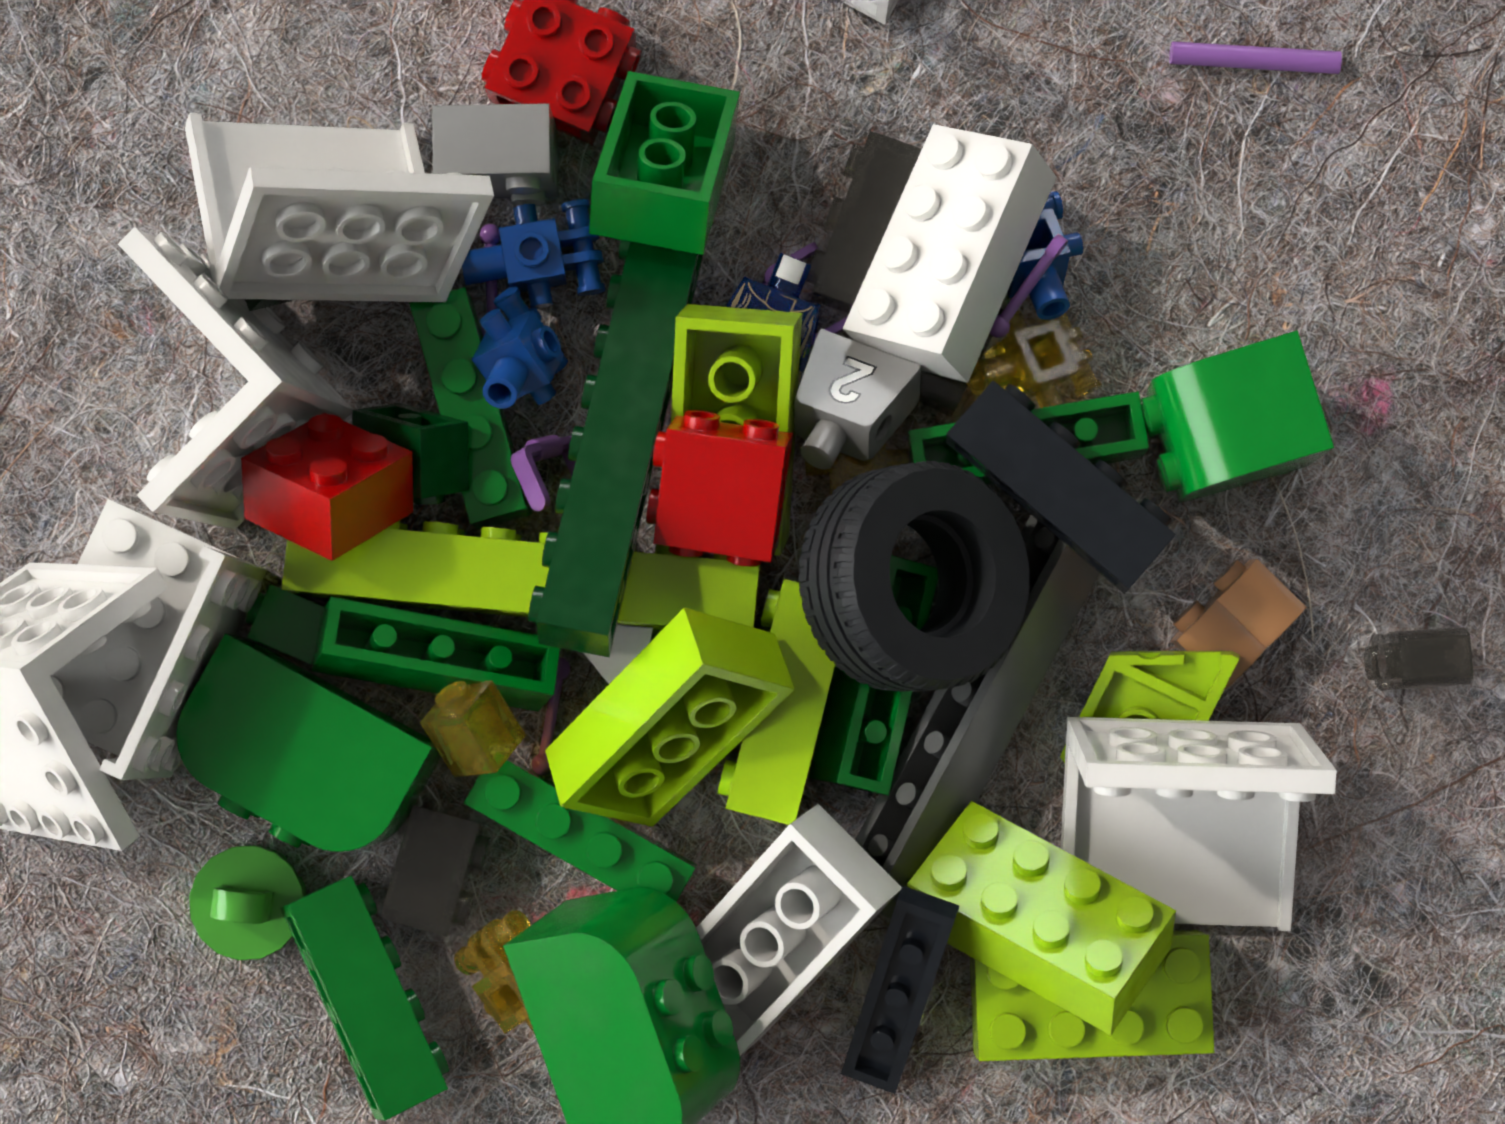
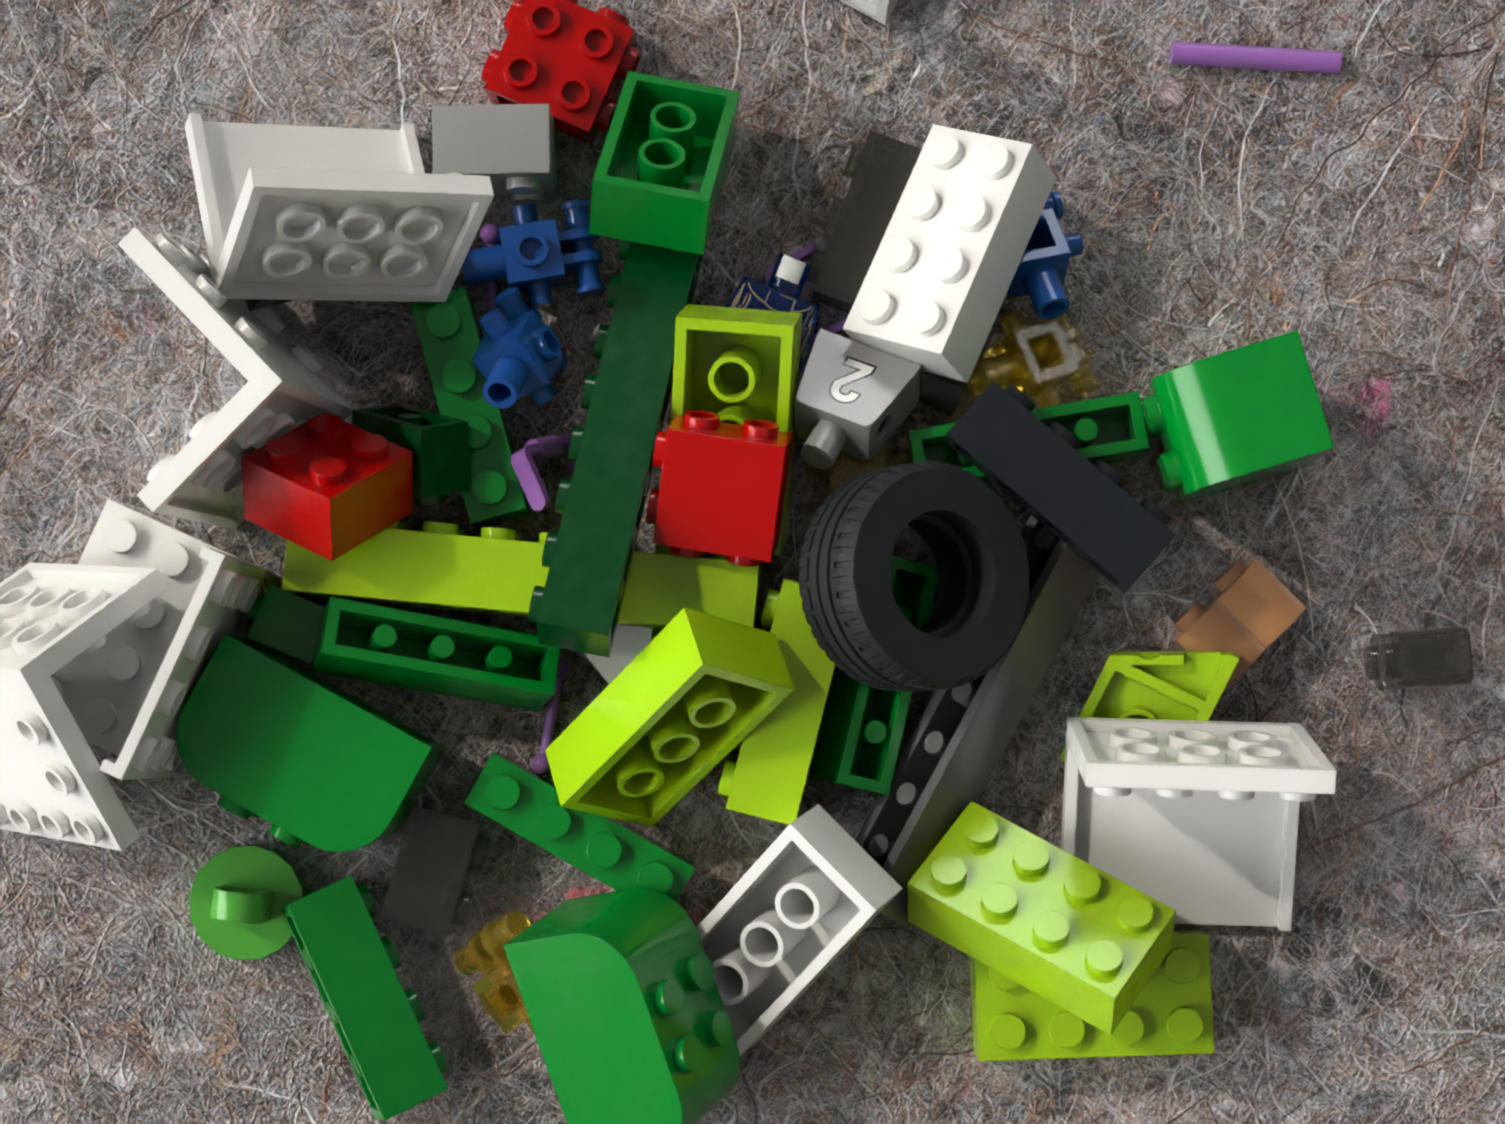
(472, 728): clear yellow brick -> none
(899, 988): black plate -> none
(1001, 324): medium lavender hinge -> none

